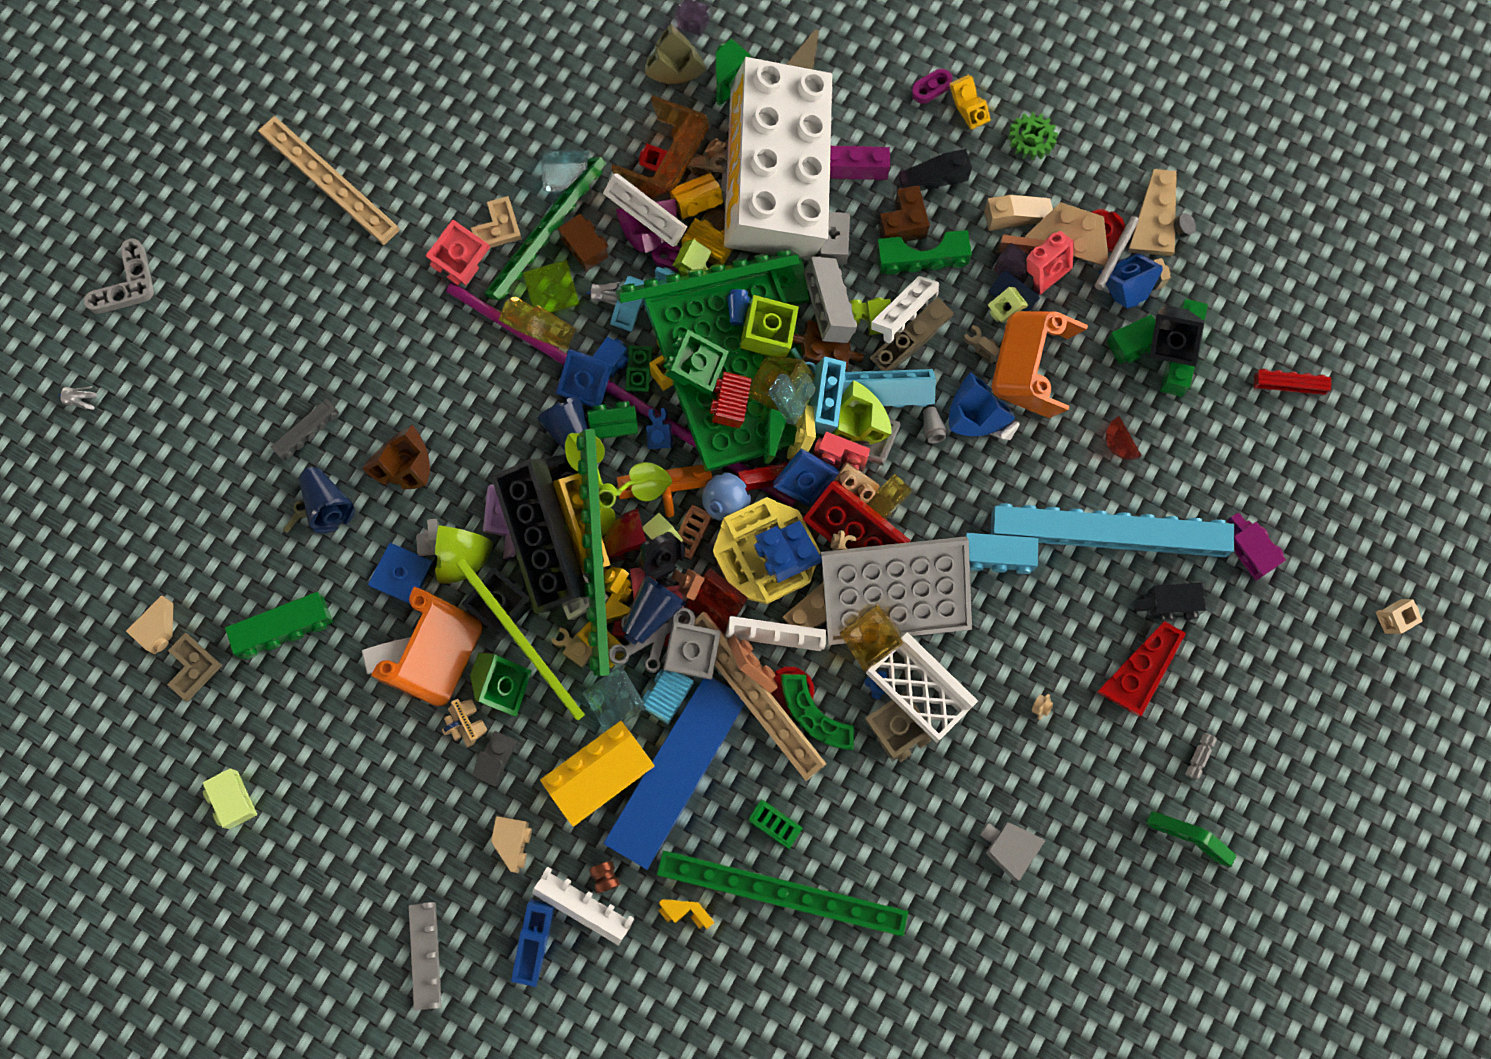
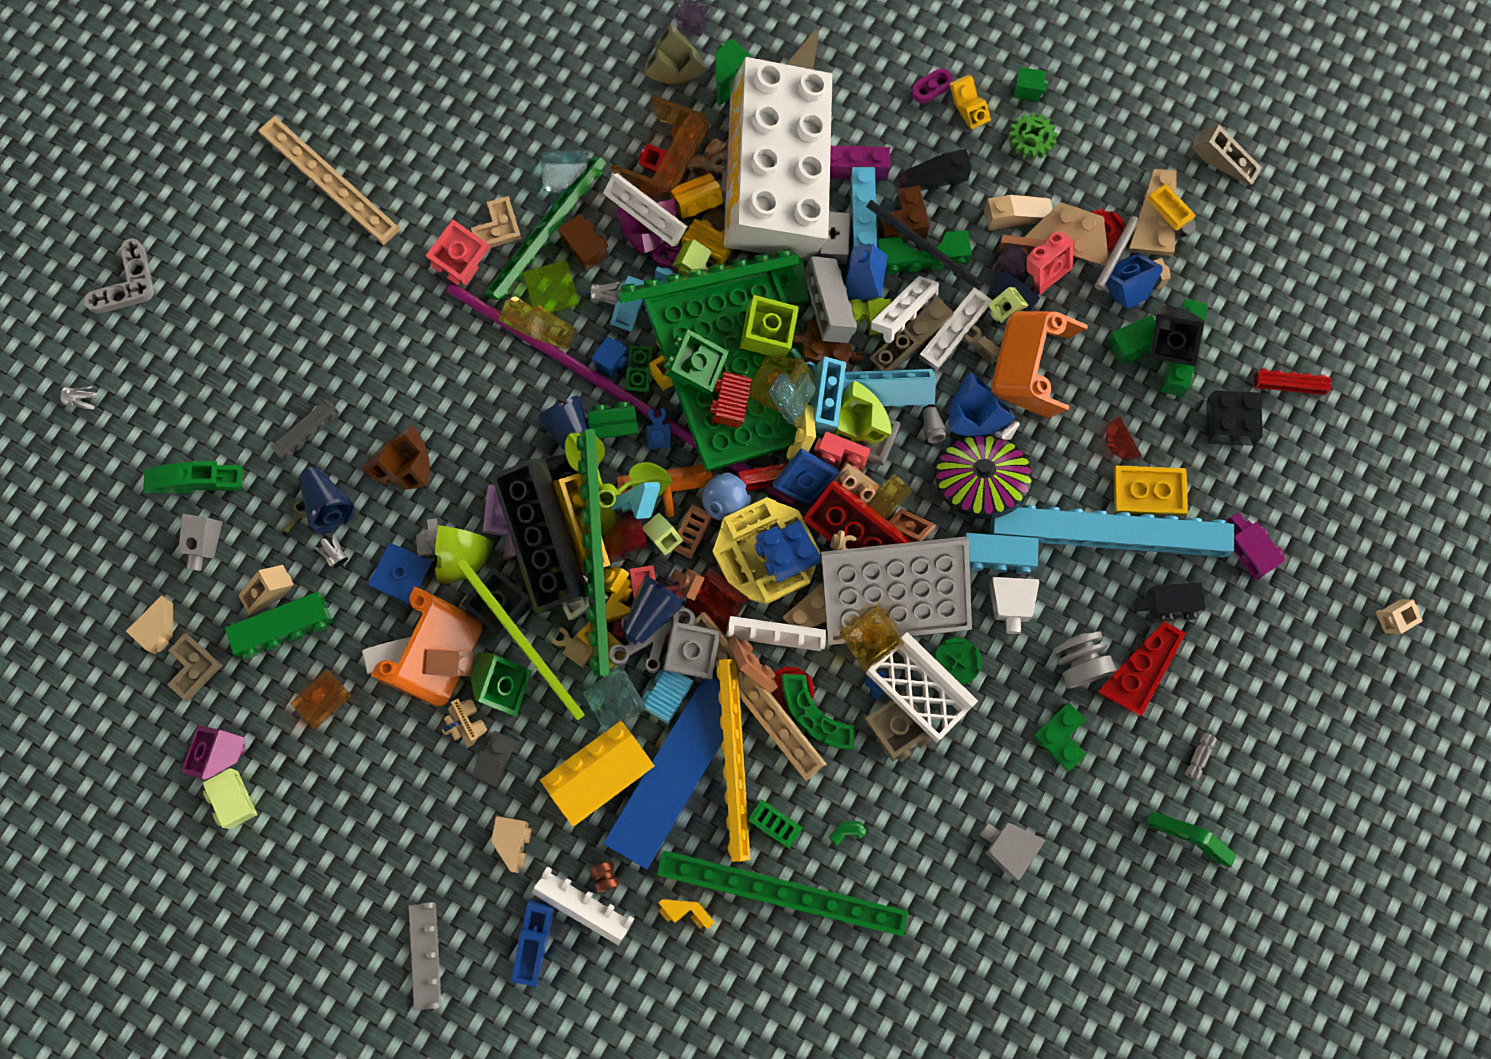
(191, 476): none -> green slope
(198, 539): none -> light grey torso
(212, 752): none -> magenta slope
(265, 588): none -> tan slope
(321, 699): none -> clear orange plate
(334, 557): none -> flat silver piece
(449, 663): none -> nougat slope
(584, 378): blue plate -> none
(639, 499): none -> medium azure slope
(666, 546): black plate -> none
(734, 760): none -> yellow plate
(737, 304): blue cone -> none
(773, 431): green slope -> none
(847, 828): none -> green arm
(862, 219): none -> medium azure brick
(865, 272): none -> blue slope
(911, 525): none -> nougat slope
(955, 328): none -> white plate
(959, 659): none -> green tile
(960, 271): none -> black bar
(983, 477): none -> dish
(1013, 601): none -> white torso
(1030, 84): none -> green brick
(1042, 706): tan plate -> none
(1056, 739): none -> green plate
(1084, 659): none -> light grey wheel
(1150, 490): none -> yellow plate
(1171, 207): none -> yellow plate
(1224, 153): none -> dark tan slope
(1234, 418): none -> black brick

